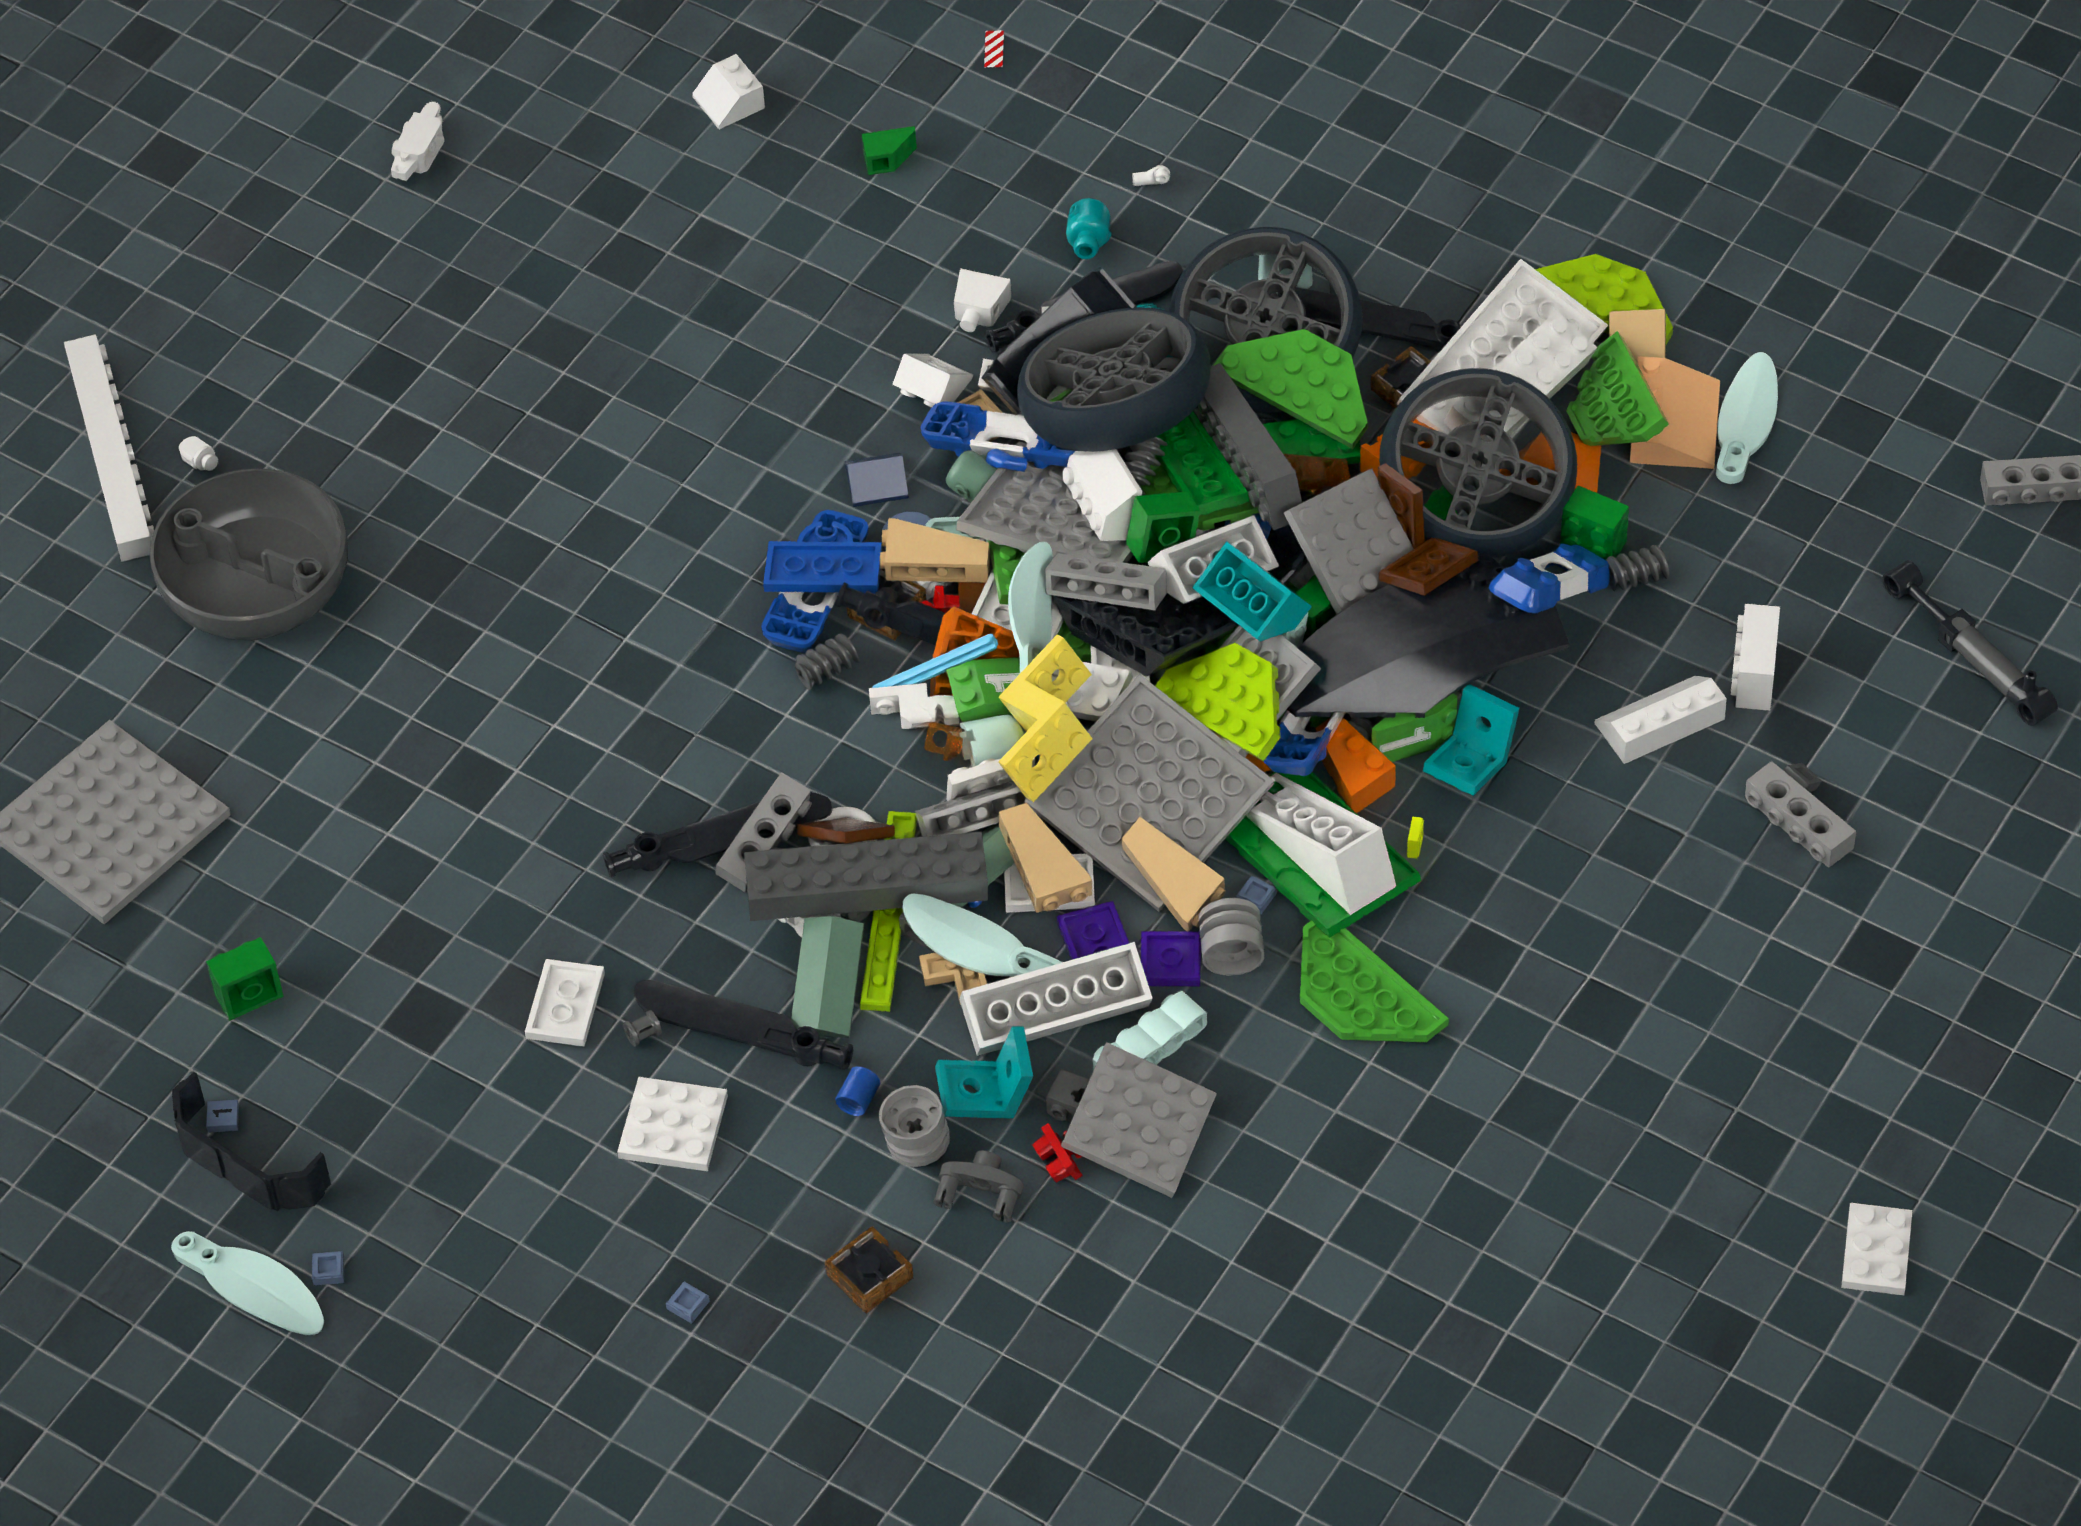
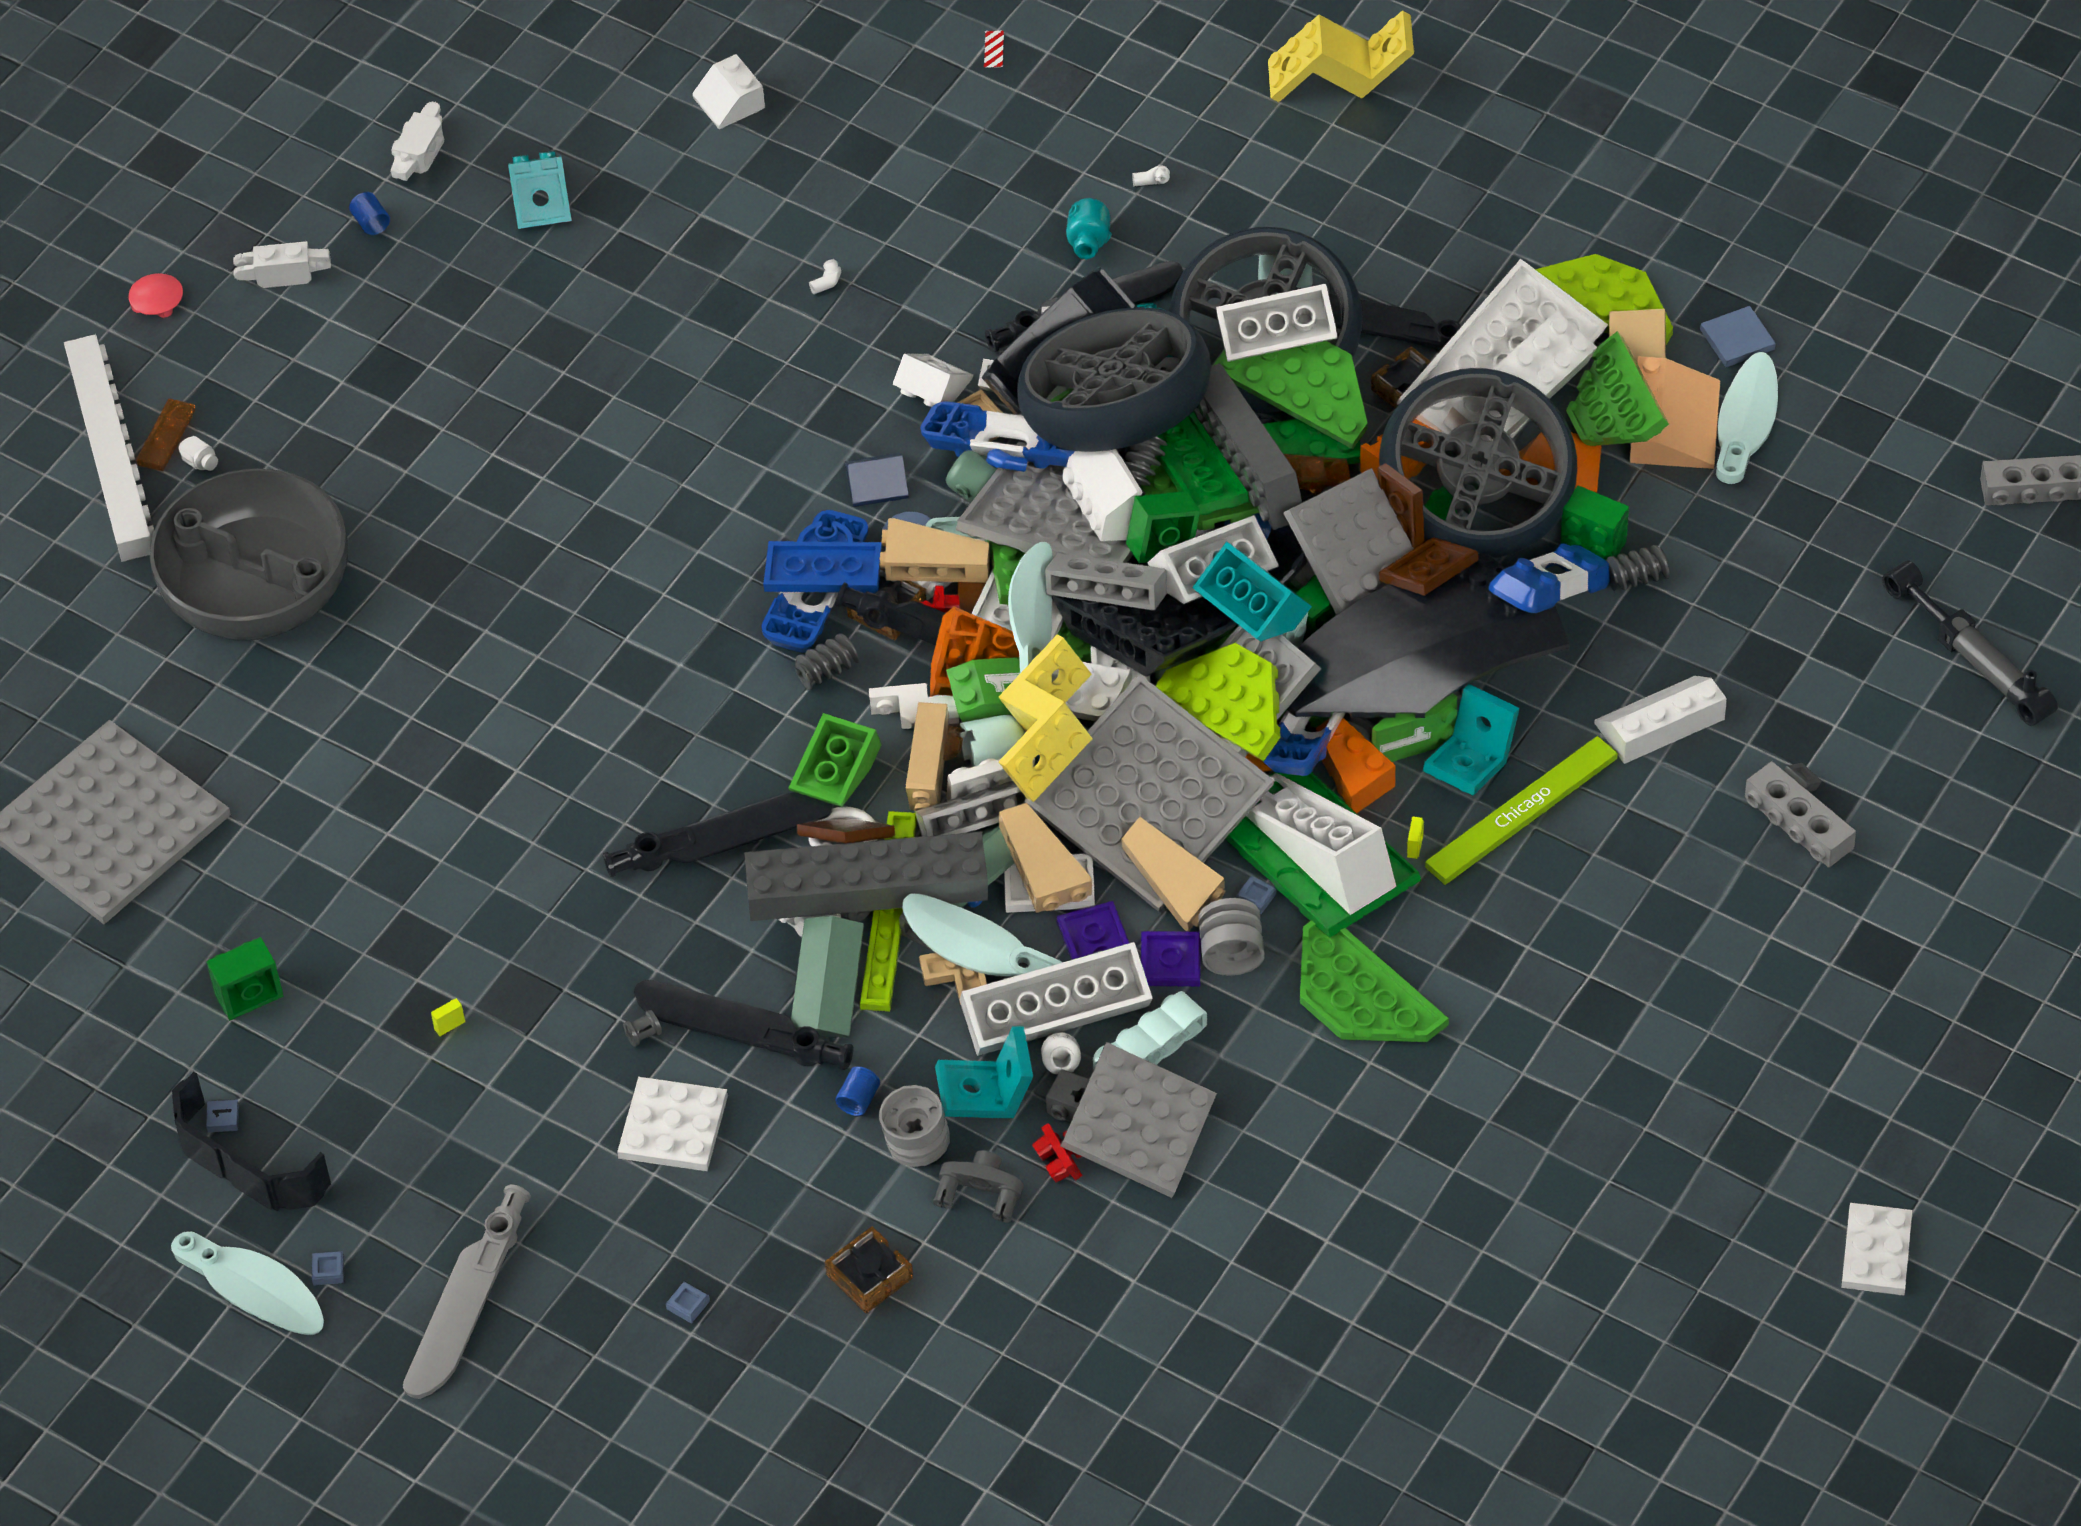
(155, 295): none -> coral dish
(165, 434): none -> clear orange tile
(281, 264): none -> white hinge
(369, 213): none -> blue piece
(448, 1017): none -> neon yellow tile
(464, 1298): none -> light grey piece
(534, 175): none -> teal bracket
(564, 1002): white plate -> none
(783, 793): light grey brick -> none
(829, 279): none -> white arm
(836, 760): none -> bright green slope
(888, 149): green slope -> none
(927, 755): none -> tan slope
(945, 661): medium azure axle -> none
(980, 299): white torso -> none
(1060, 1052): none -> white head
(1276, 322): none -> white slope
(1340, 56): none -> light yellow bracket
(1521, 810): none -> lime tile
(1737, 336): none -> sand blue tile
(1757, 650): white brick -> none

